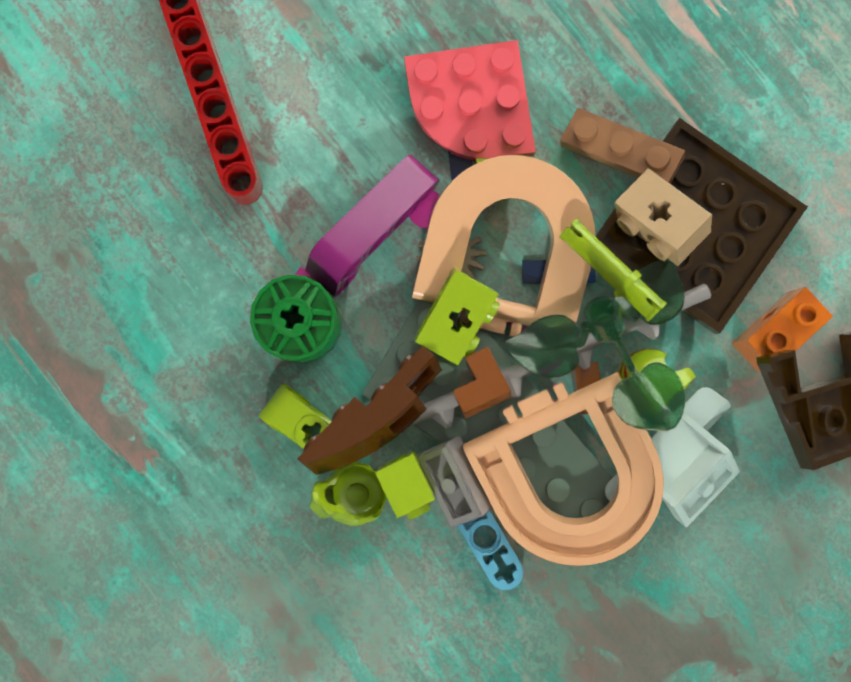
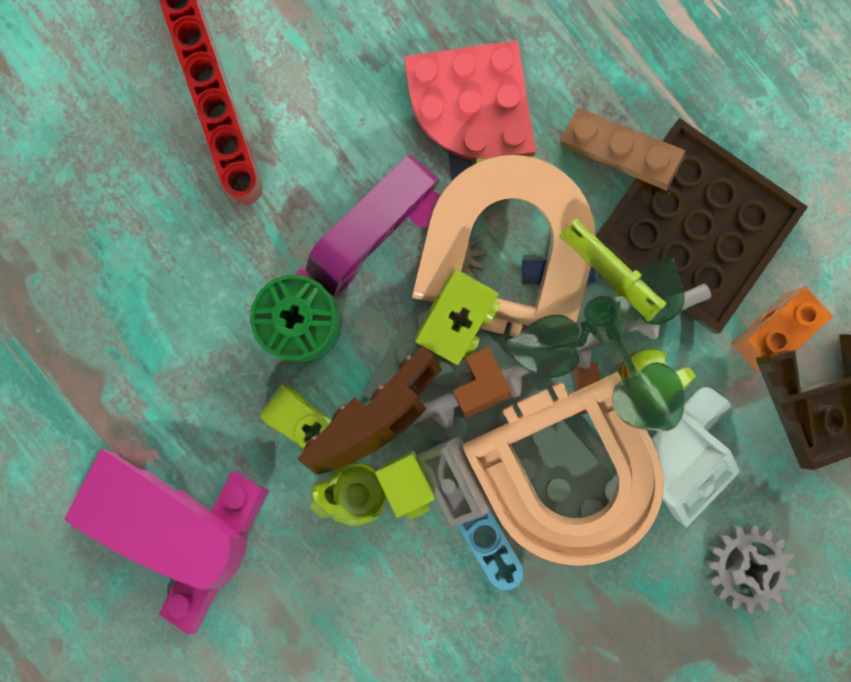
(169, 530): none -> dark pink slope
(656, 199): tan brick -> none
(765, 576): none -> light grey gear

